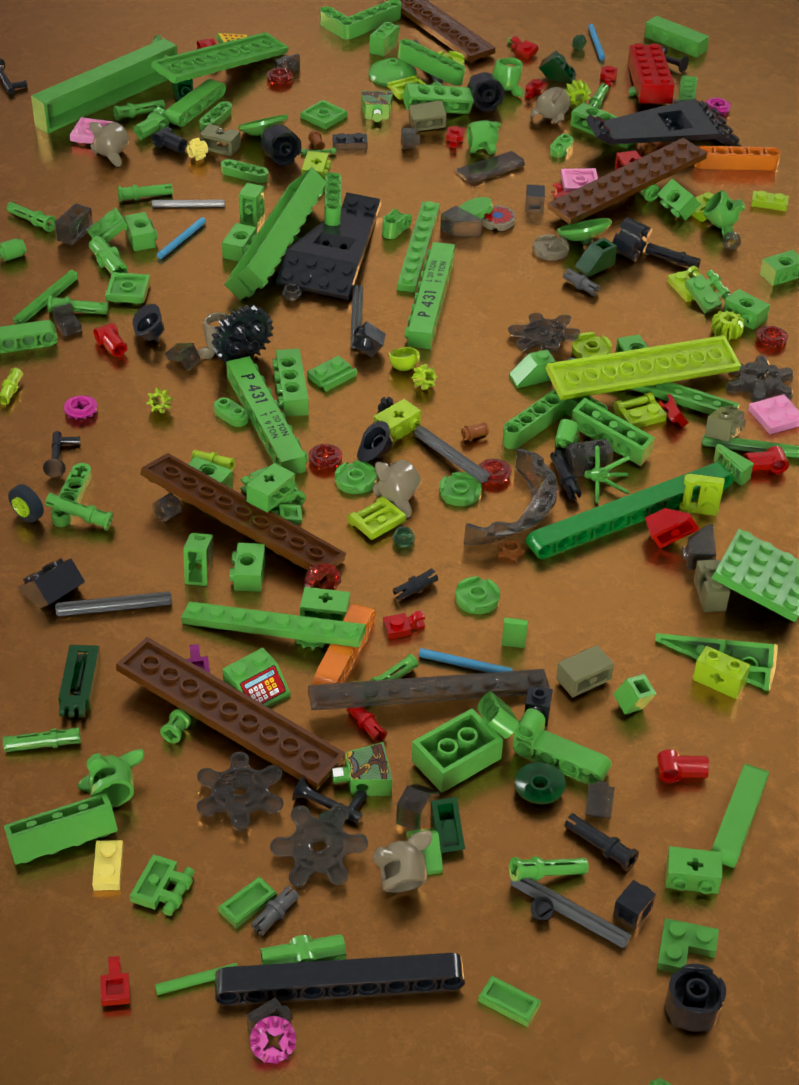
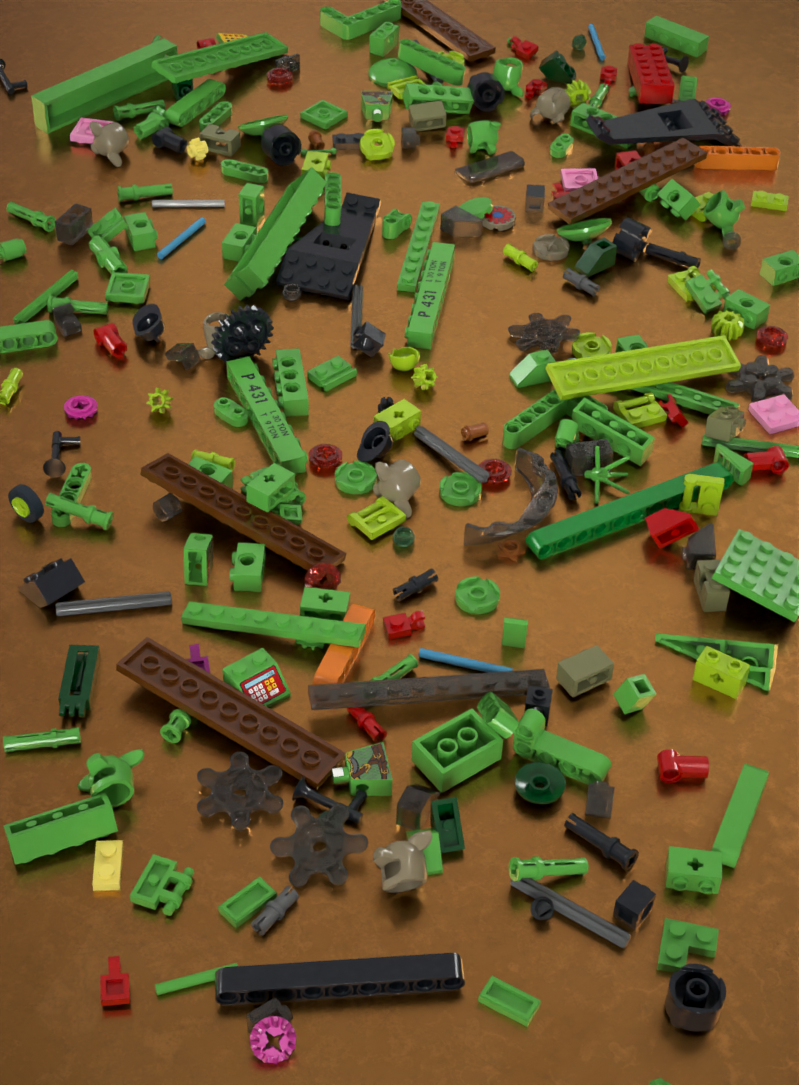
(305, 949): bright green piece -> none
(377, 152): none -> lime plate
(520, 257): none -> lime pin

